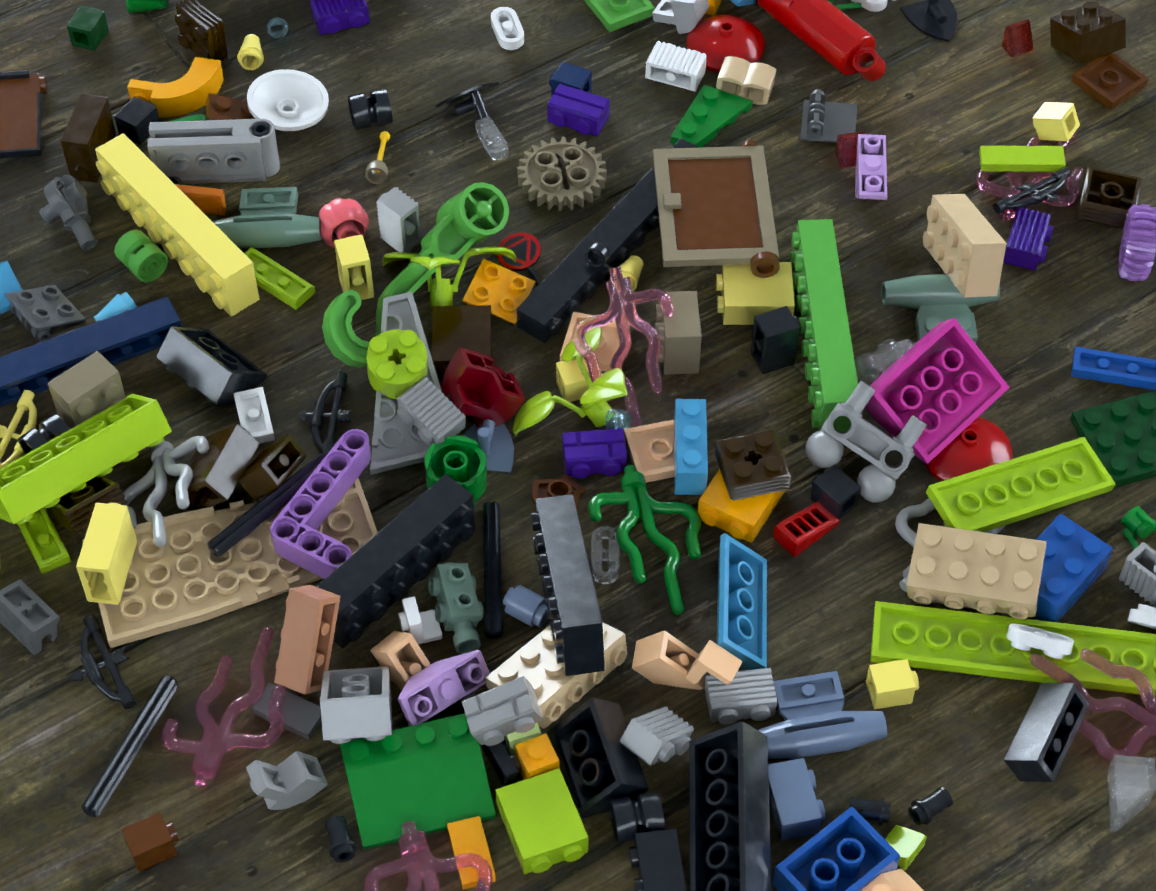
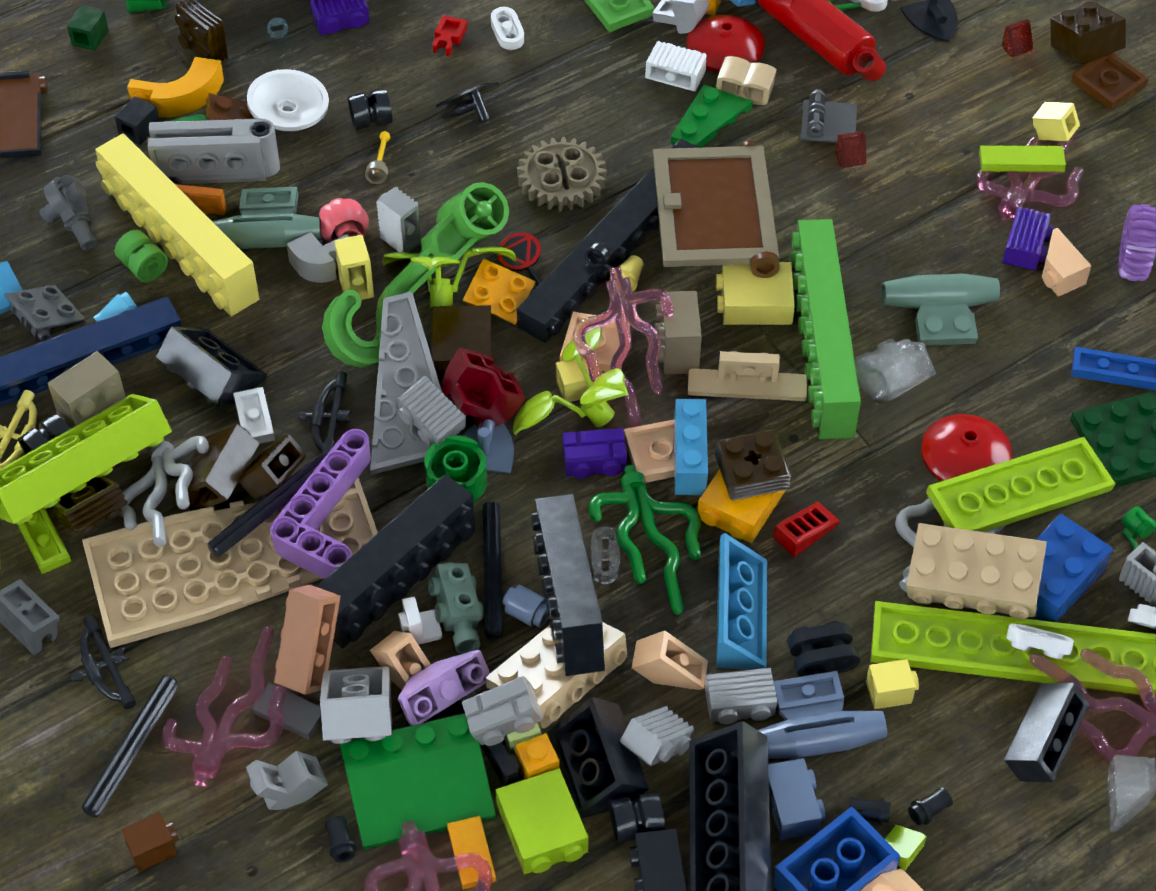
(87, 130): dark brown brick -> none
(107, 553): light yellow brick -> none
(250, 53): light yellow cone -> none
(279, 280): lime tile -> none
(312, 259): none -> light grey brick
(395, 348): lime brick -> none
(449, 32): none -> red plate
(491, 138): clear beam -> none
(557, 487): reddish brown animal -> none
(571, 76): dark blue brick -> none
(578, 110): dark purple brick -> none
(618, 418): clear light blue hinge -> none
(716, 662): light nougat panel -> none
(747, 377): none -> tan bracket
(775, 339): black brick -> none
(823, 649): none -> black brick
(835, 491): black brick -> none
(871, 167): lavender slope -> none
(877, 480): light grey piece -> none
(941, 383): dark pink slope -> none
(964, 245): tan brick -> none
(1042, 191): black piece -> none
(1064, 265): none -> light nougat slope
(1108, 196): dark brown brick -> none

